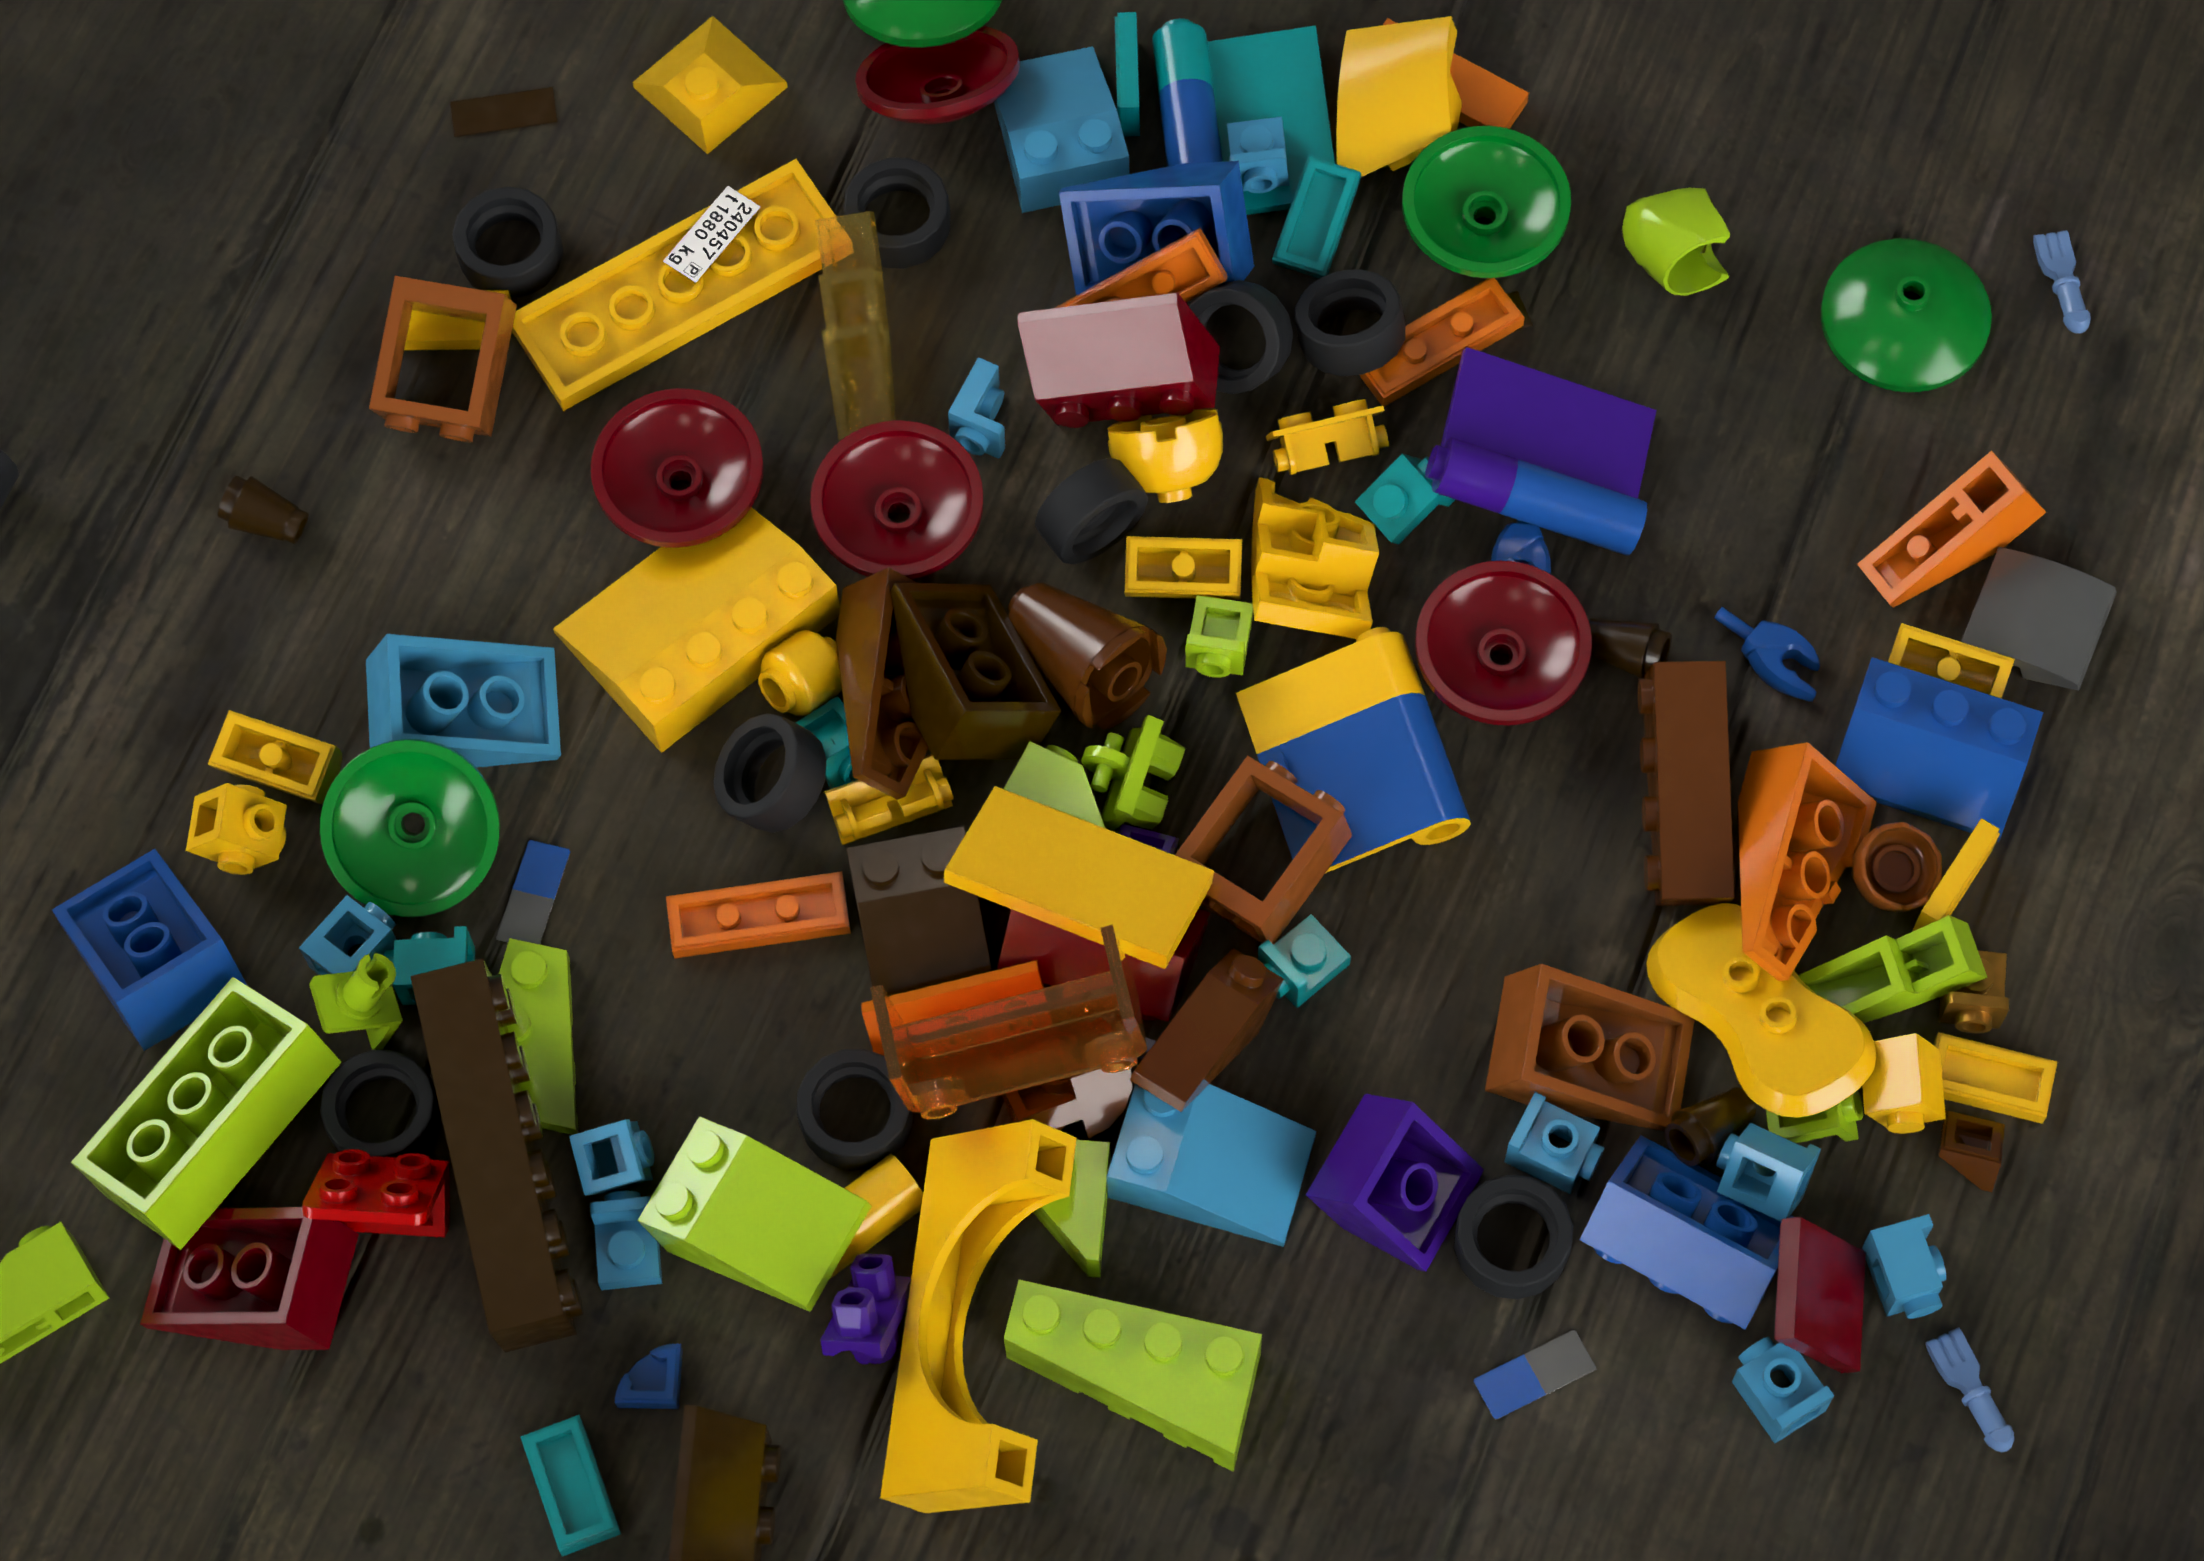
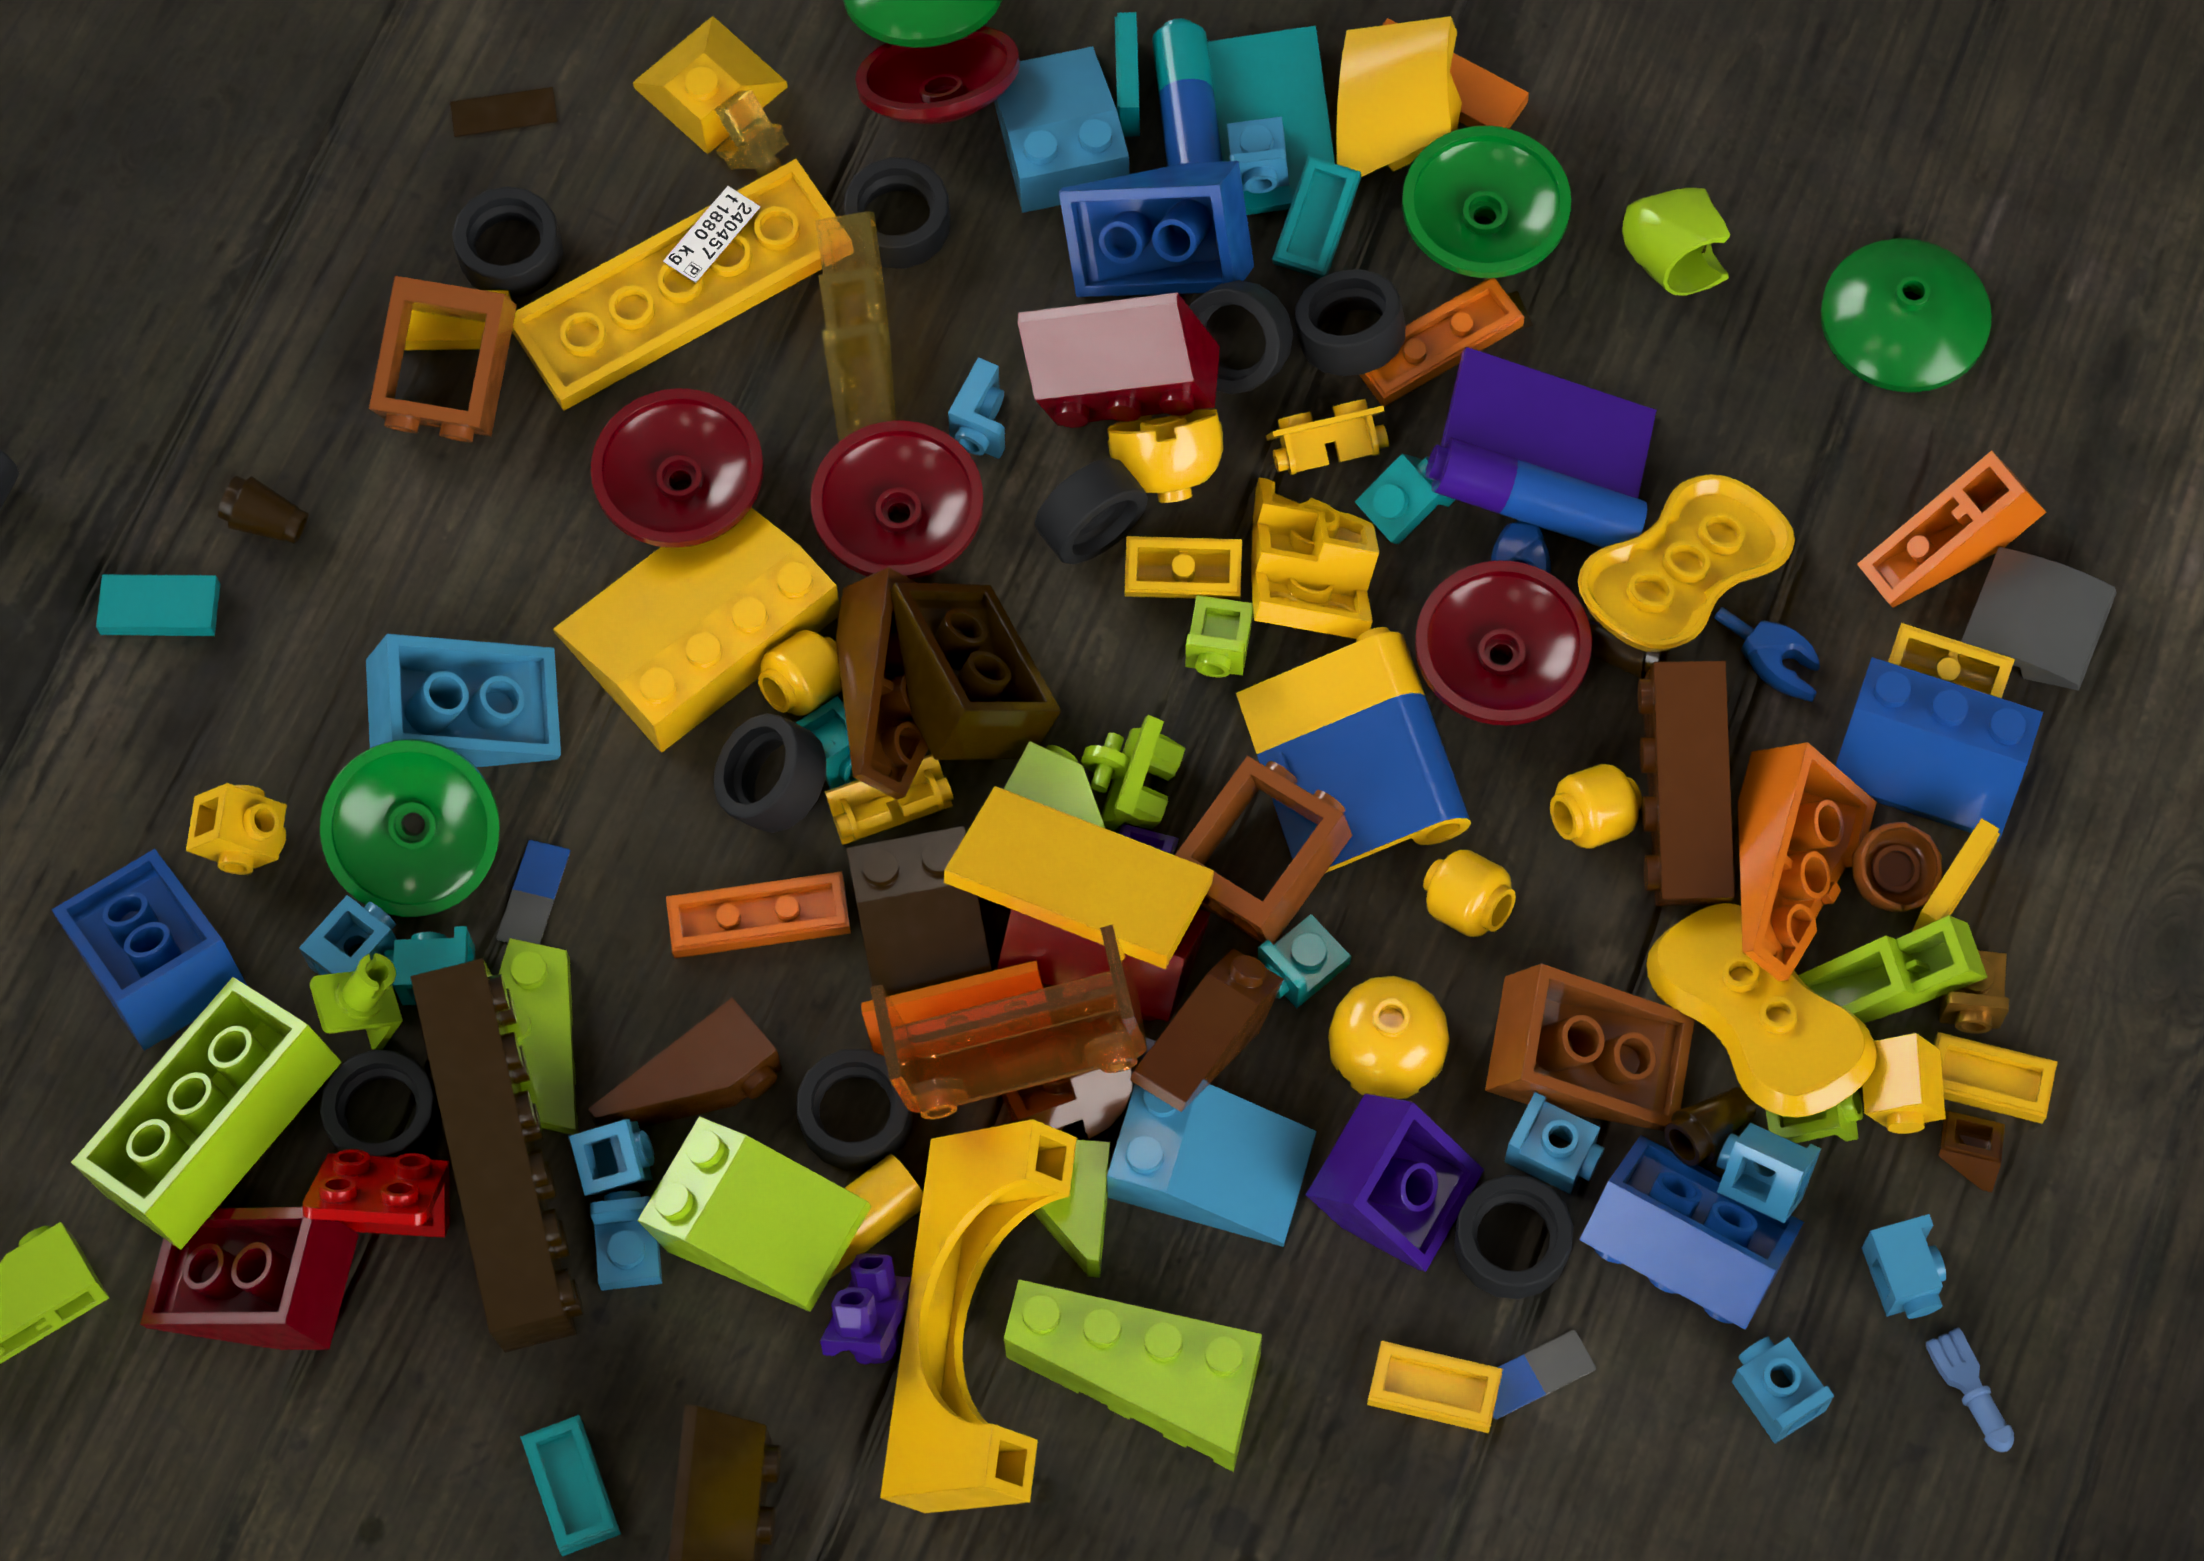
(158, 605): none -> teal tile
(276, 757): yellow brick -> none
(653, 1380): blue tile -> none
(696, 1074): none -> reddish brown slope
(752, 135): none -> clear yellow piece
(1088, 652): reddish brown cone -> none
(1180, 267): orange tile -> none
(1389, 1037): none -> yellow cylinder
(1435, 1386): none -> yellow tile
(1469, 893): none -> yellow head
(1596, 806): none -> yellow head
(1668, 579): none -> yellow plate
(1820, 1295): dark red tile -> none
(2058, 263): medium blue piece -> none

